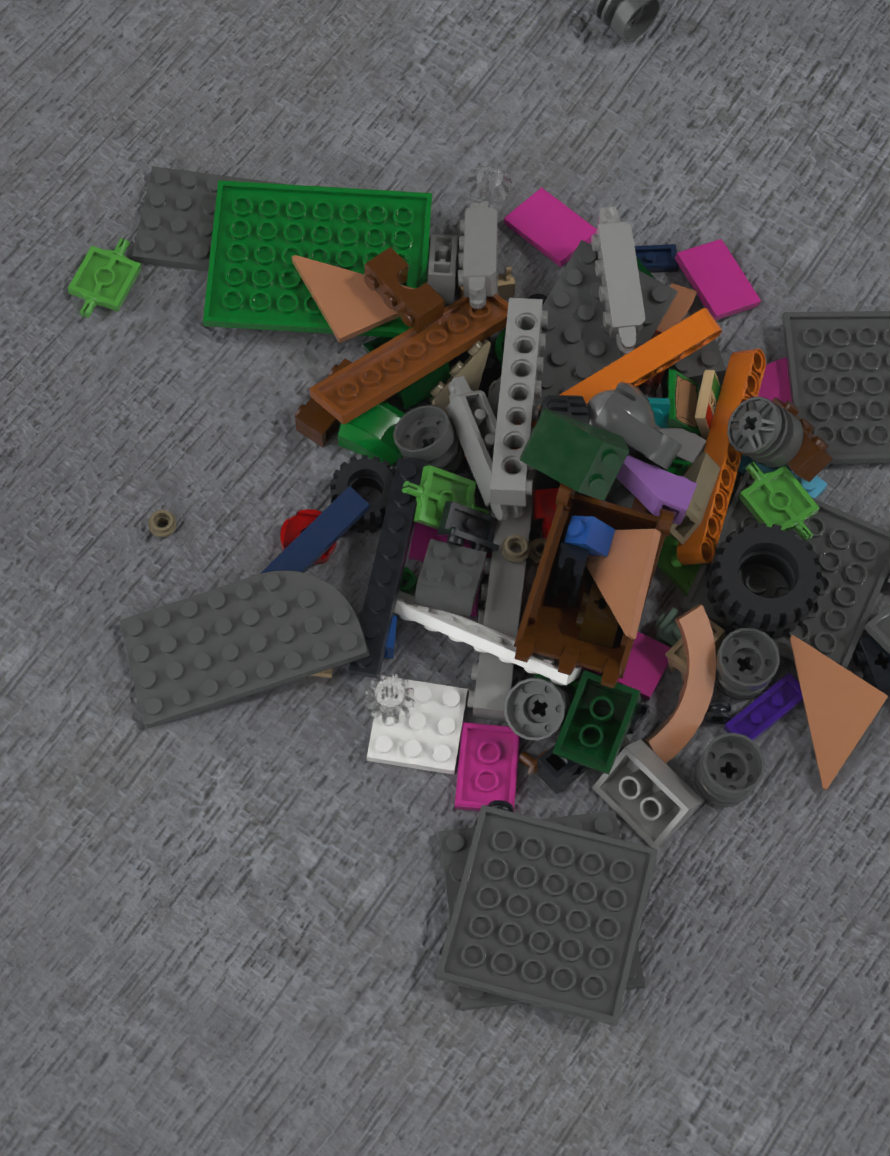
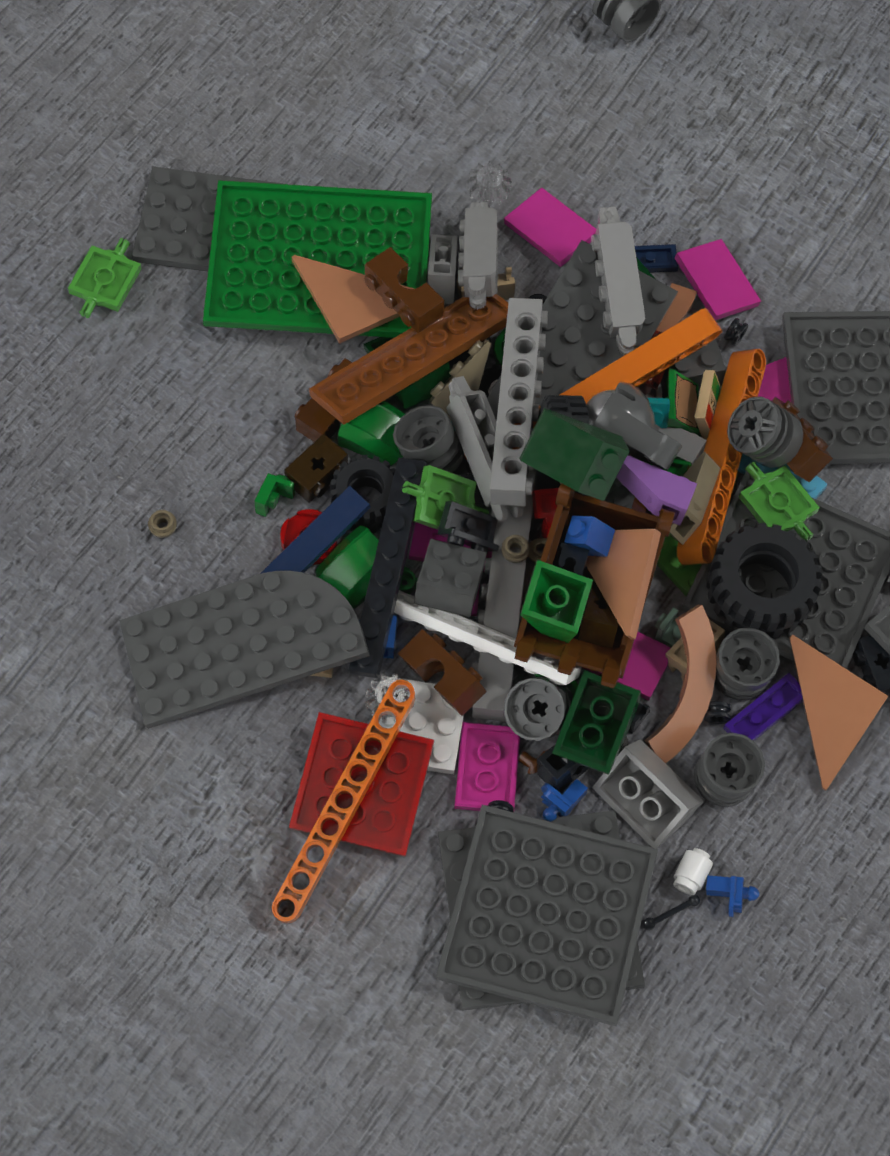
(270, 492): none -> green bracket
(320, 455): none -> dark brown brick
(344, 816): none -> orange beam
(351, 565): none -> green slope
(391, 802): none -> red plate
(458, 685): none -> reddish brown arch
(556, 601): none -> green slope
(559, 803): none -> blue piece
(649, 923): none -> black hinge
(692, 871): none -> white brick
(733, 888): none -> blue piece
(736, 331): none -> black bush

